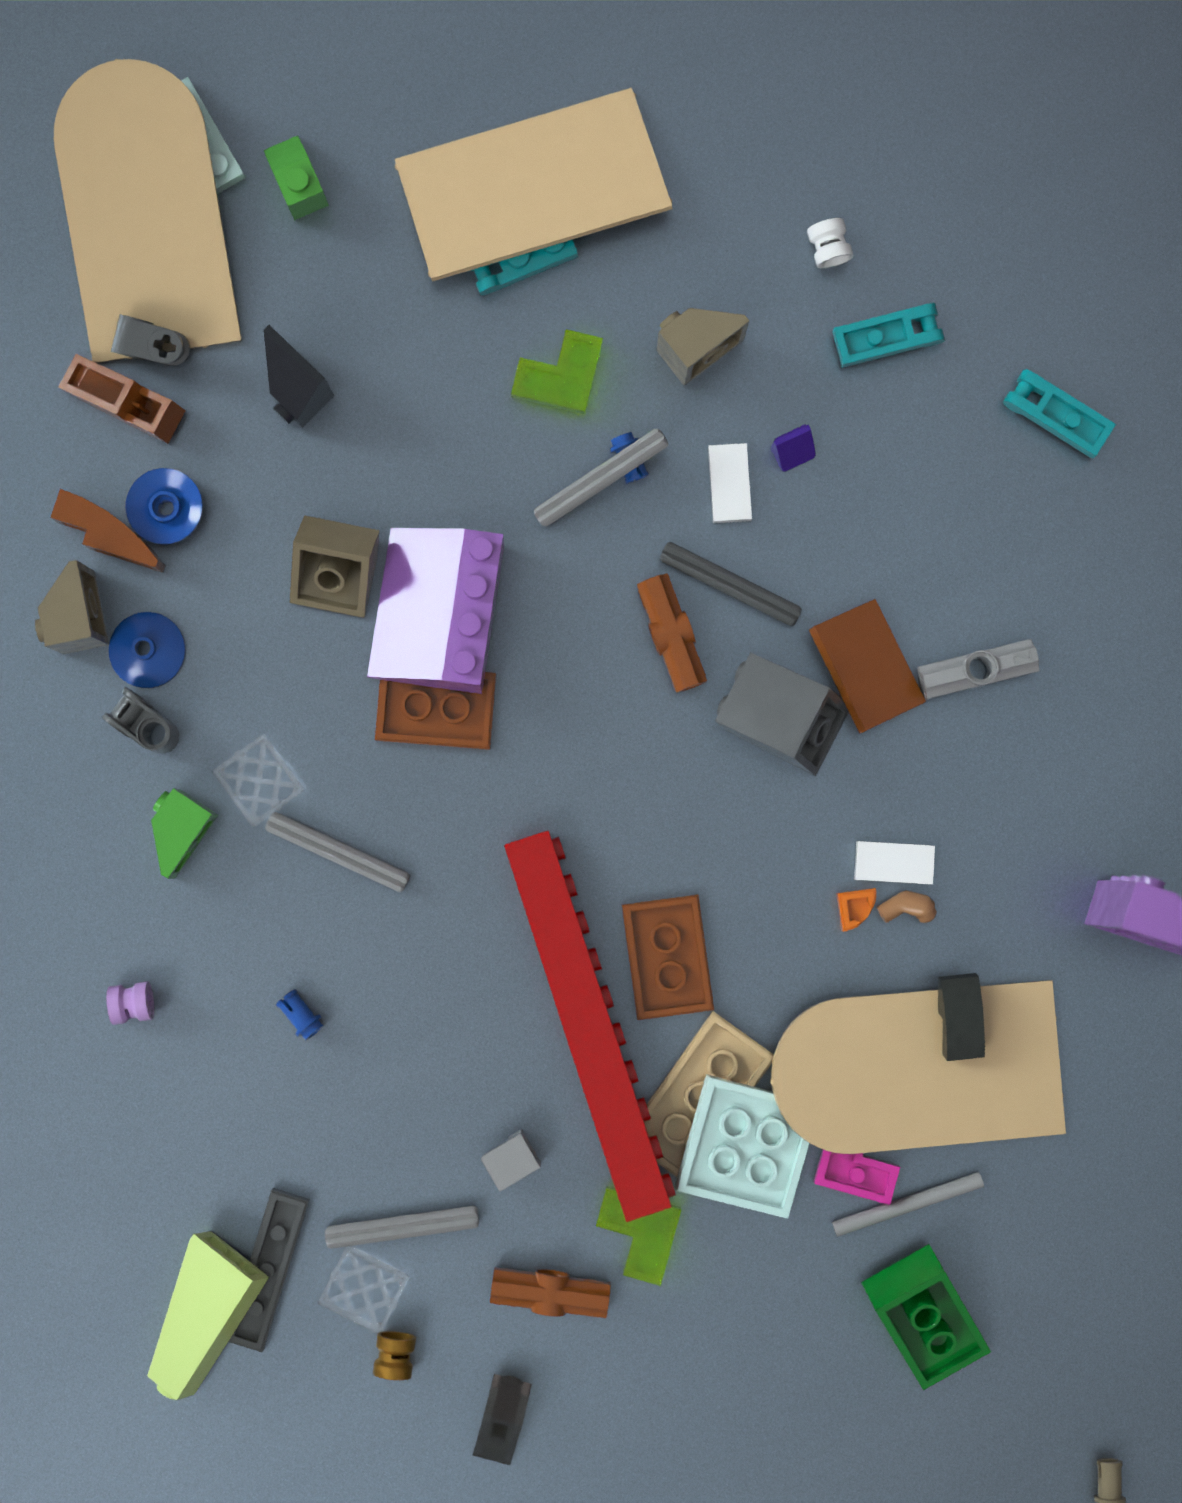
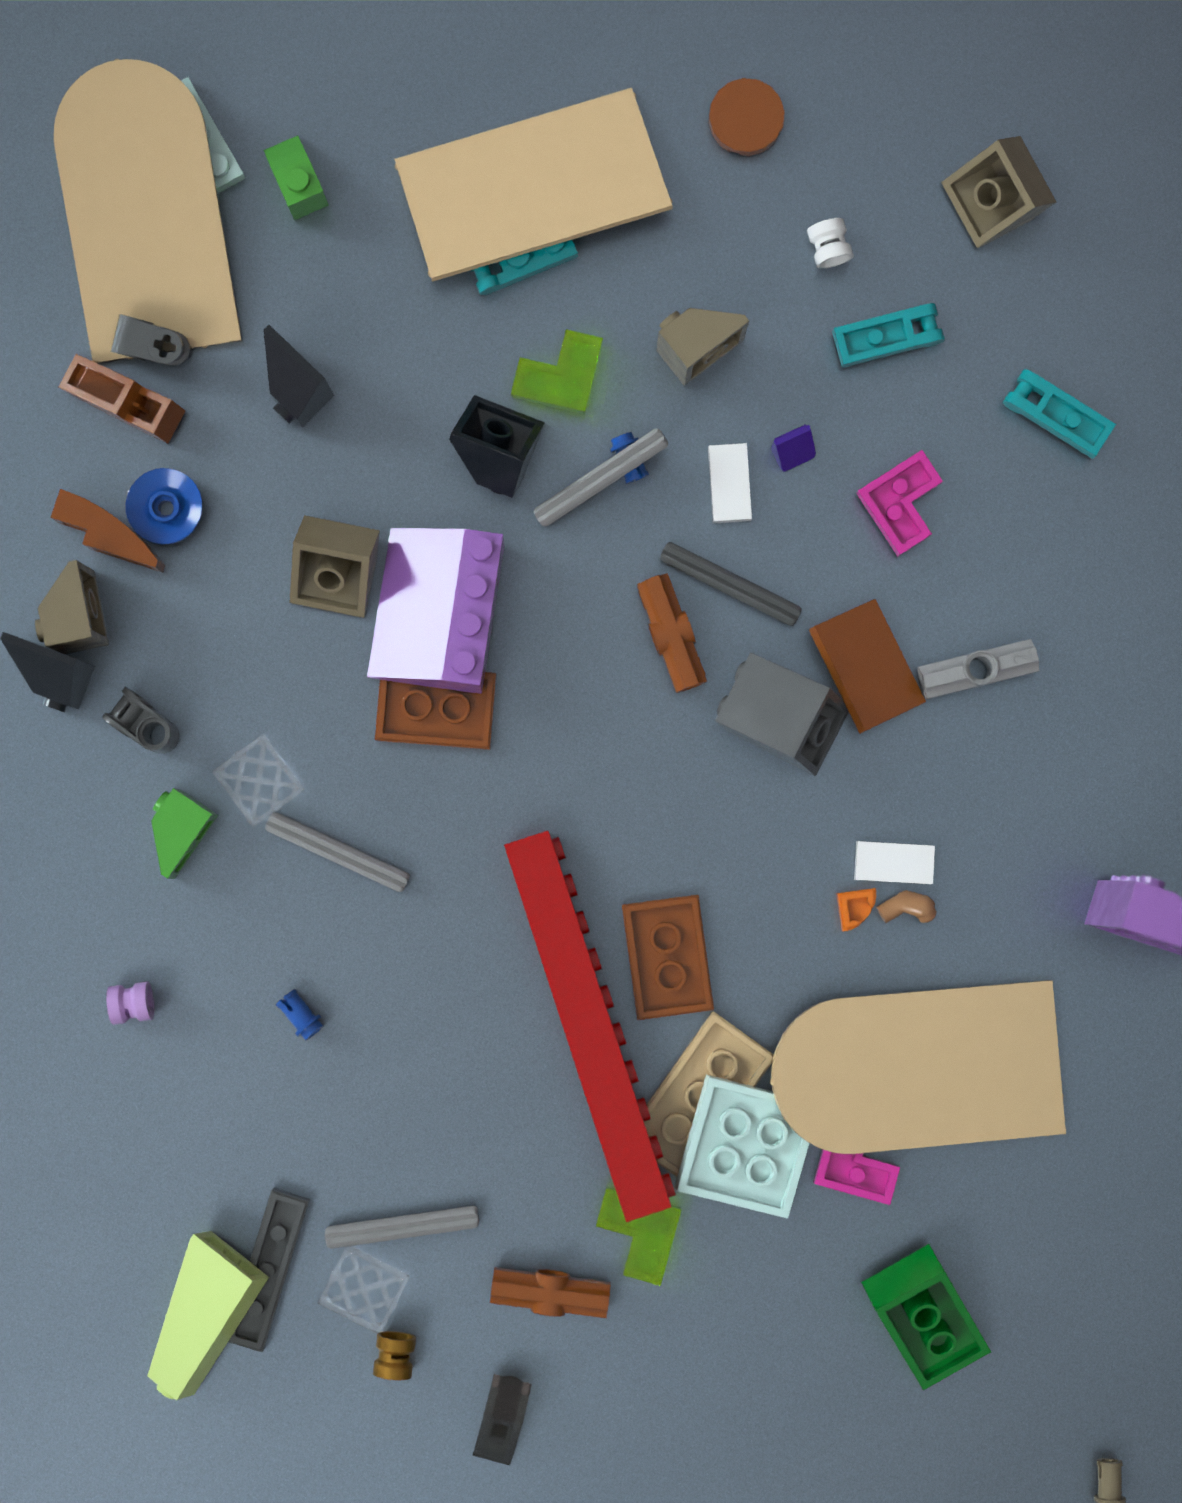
(49, 672): none -> black slope
(165, 653): blue dish -> none
(495, 444): none -> black slope
(511, 1161): light grey panel -> none
(746, 116): none -> dark orange tile
(891, 499): none -> dark pink plate
(908, 1204): light grey bar -> none
(962, 1017): pearl dark grey slope -> none
(998, 190): none -> dark tan slope

